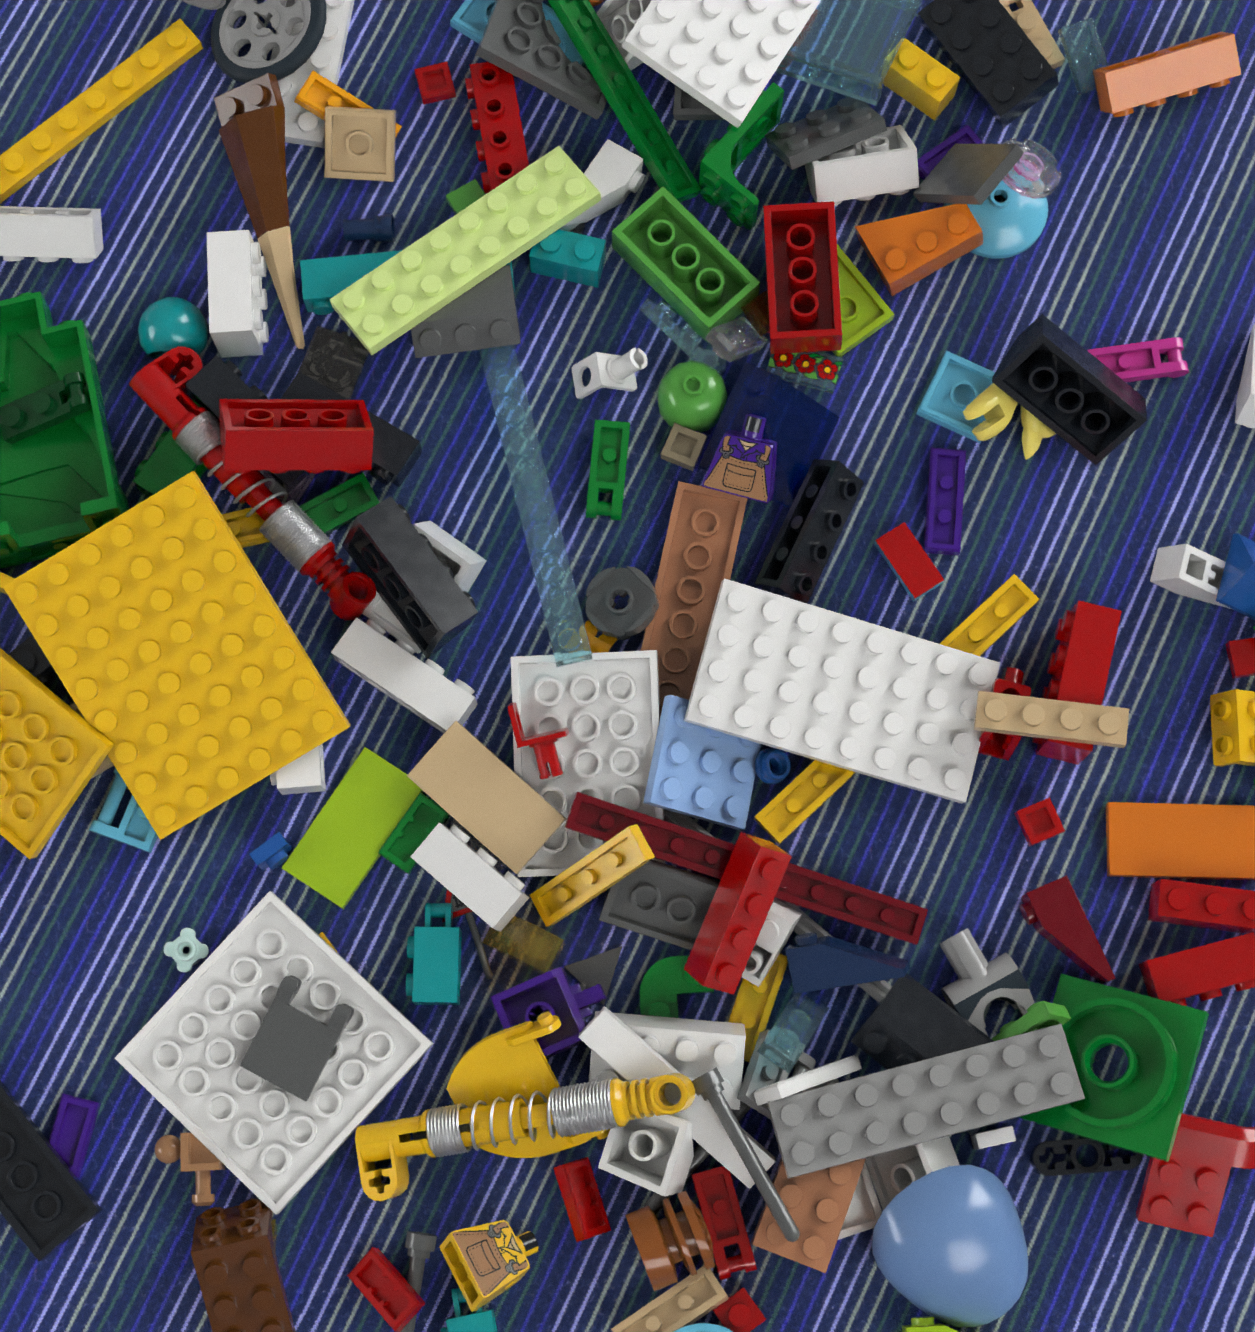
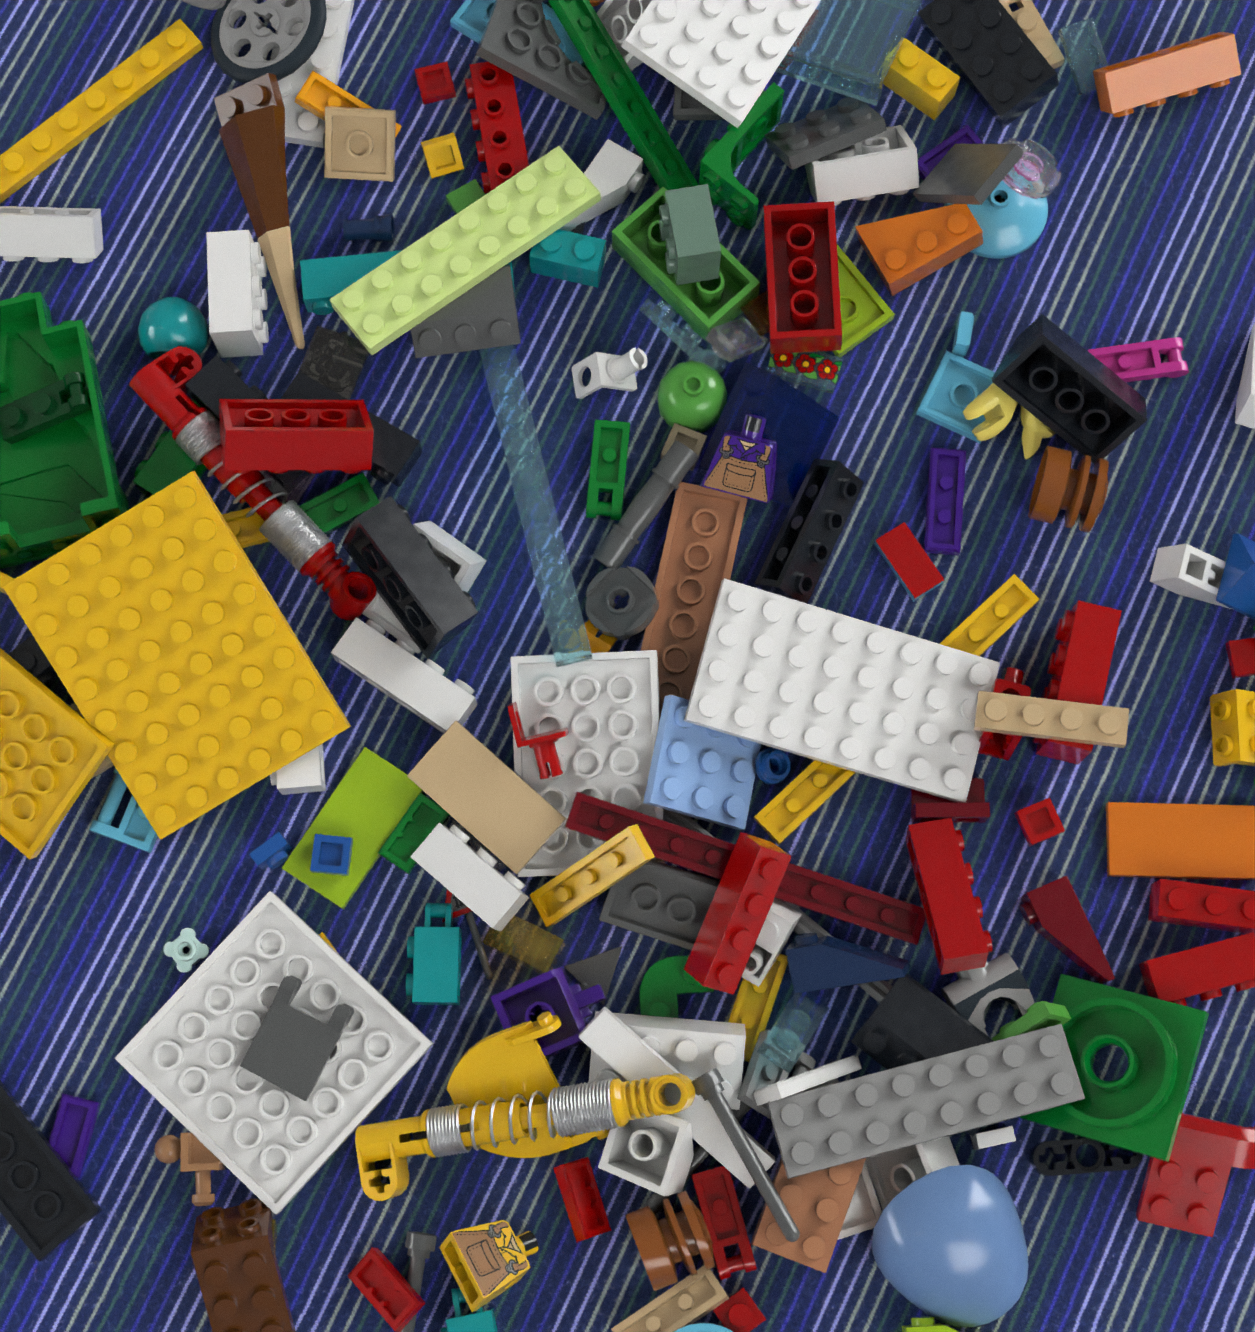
(331, 855): none -> blue plate
(442, 155): none -> yellow plate
(645, 505): none -> dark grey piece
(690, 234): none -> sand green brick
(930, 807): none -> dark red panel
(947, 896): none -> red brick
(963, 334): none -> medium azure tile
(1069, 489): none -> dark orange wheel

